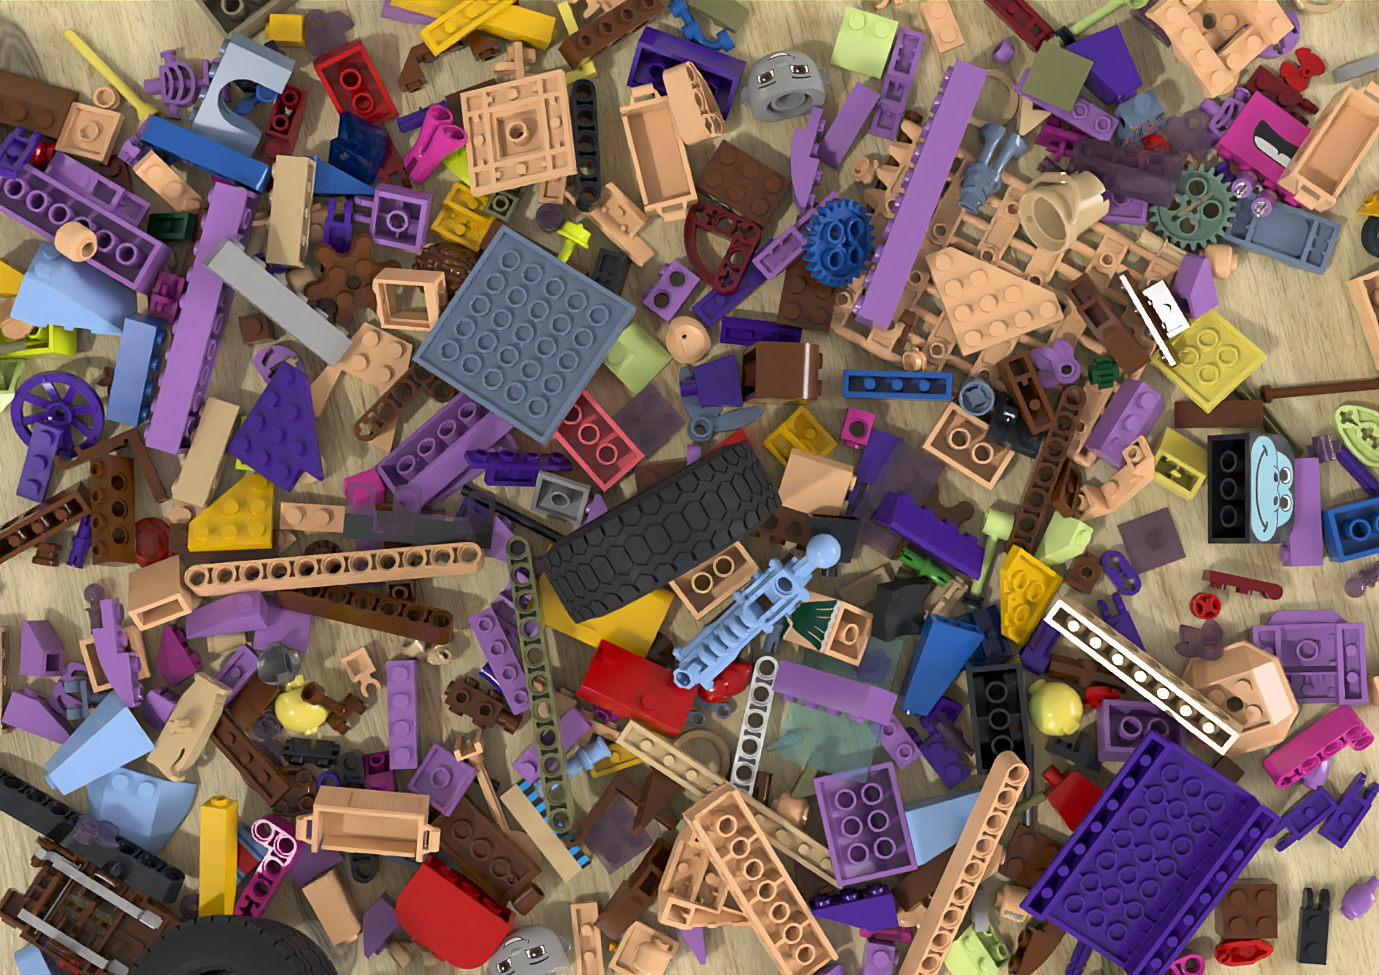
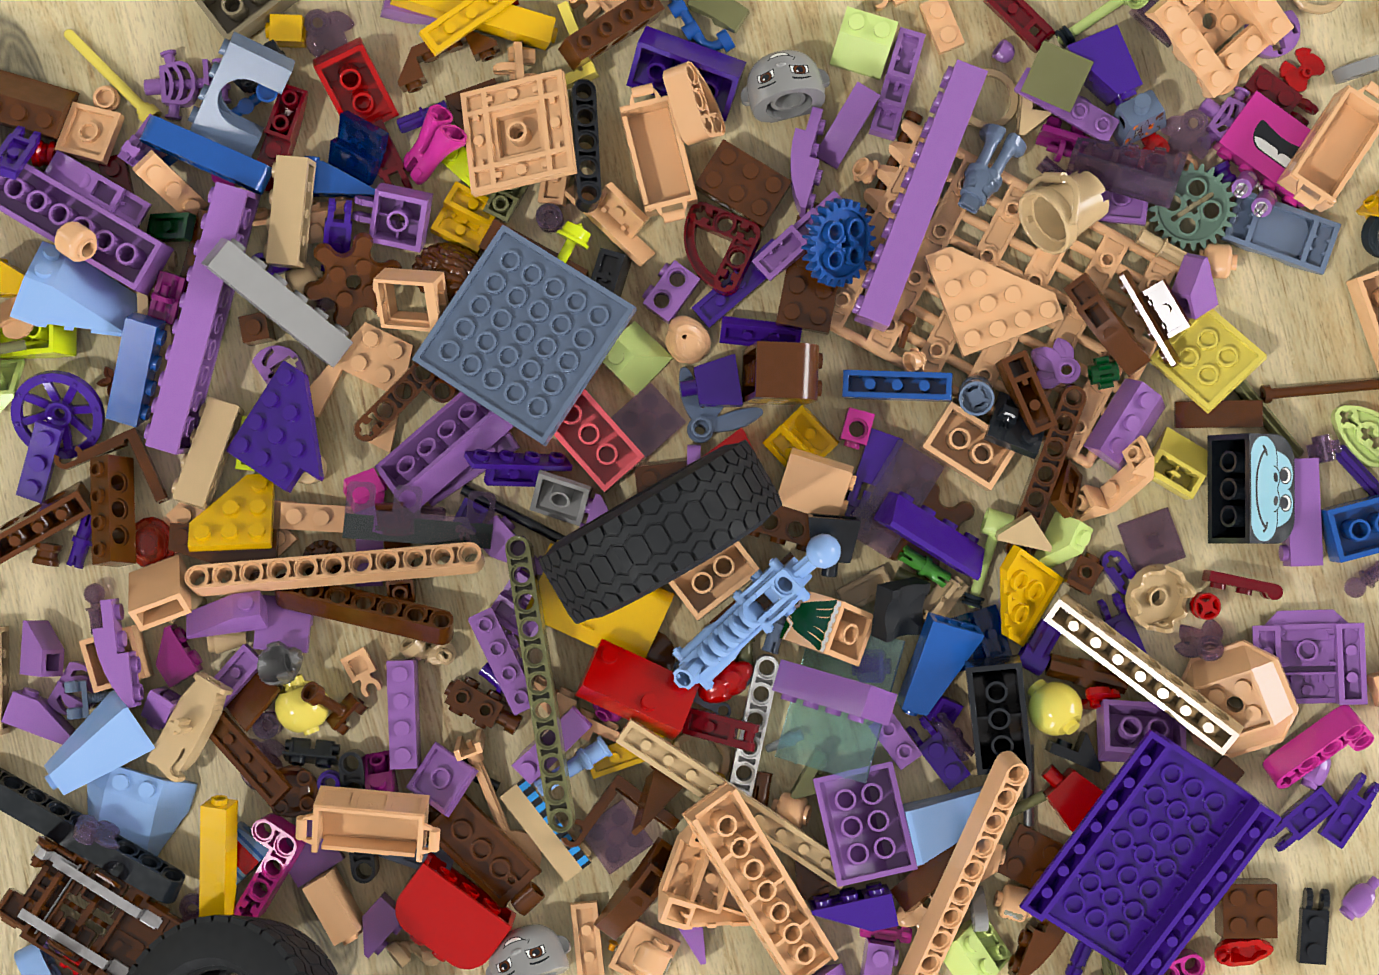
(720, 729): none -> dark red plate
(1024, 532): none -> tan slope
(1172, 600): none -> tan plate

